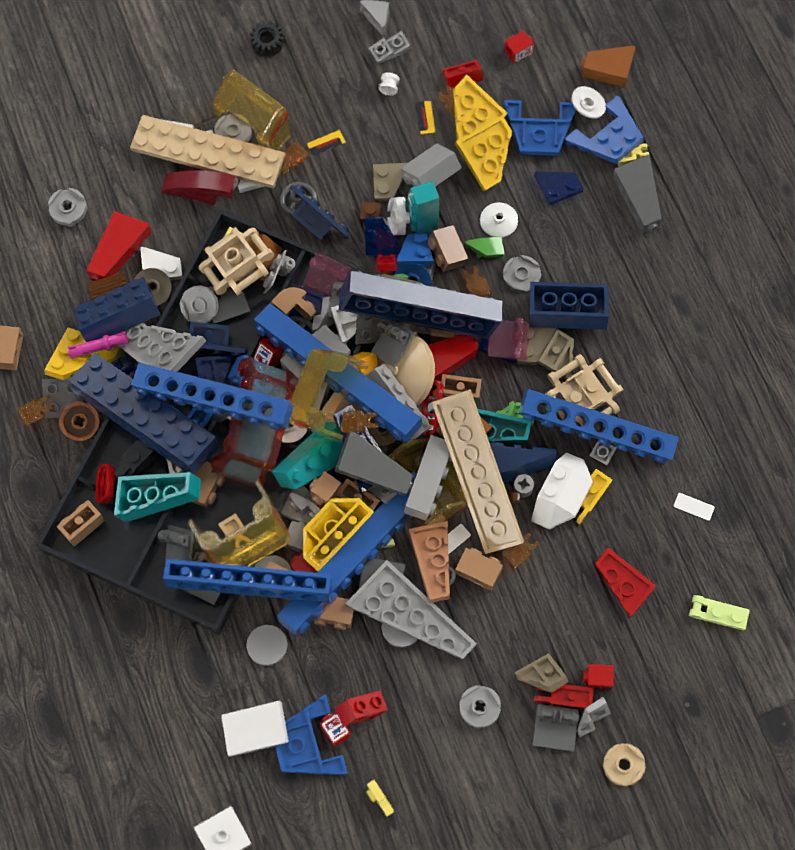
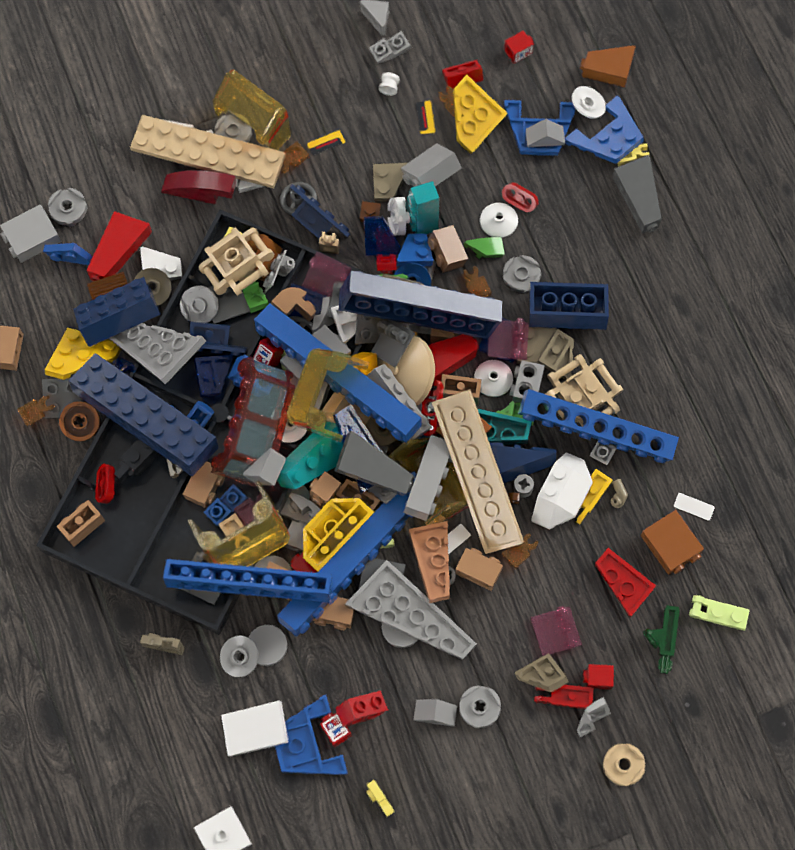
(29, 233): none -> light grey brick
(68, 252): none -> blue wing
(93, 346): dark pink pin -> none
(147, 374): blue brick -> none
(154, 493): teal wedge -> none
(163, 644): none -> dark tan wing
(178, 543): dark grey hinge -> none
(224, 506): none -> blue slope
(231, 654): none -> light grey dish
(245, 510): none -> clear pink plate
(255, 297): none -> bright green slope
(266, 29): black tyre -> none
(266, 468): none -> light grey slope
(329, 243): none -> tan plate
(356, 421): clear orange plate -> none
(435, 712): none -> light grey slope
(486, 151): yellow plate -> none
(498, 386): none -> white dish
(520, 198): none -> red plate
(525, 383): none -> light grey brick
(545, 134): none -> light grey slope
(555, 727): dark grey hinge -> none
(556, 631): none -> clear pink hinge
(558, 185): clear blue wing -> none
(620, 495): none -> dark tan arm
(665, 638): none -> dark green piece
(672, 543): none -> dark orange brick

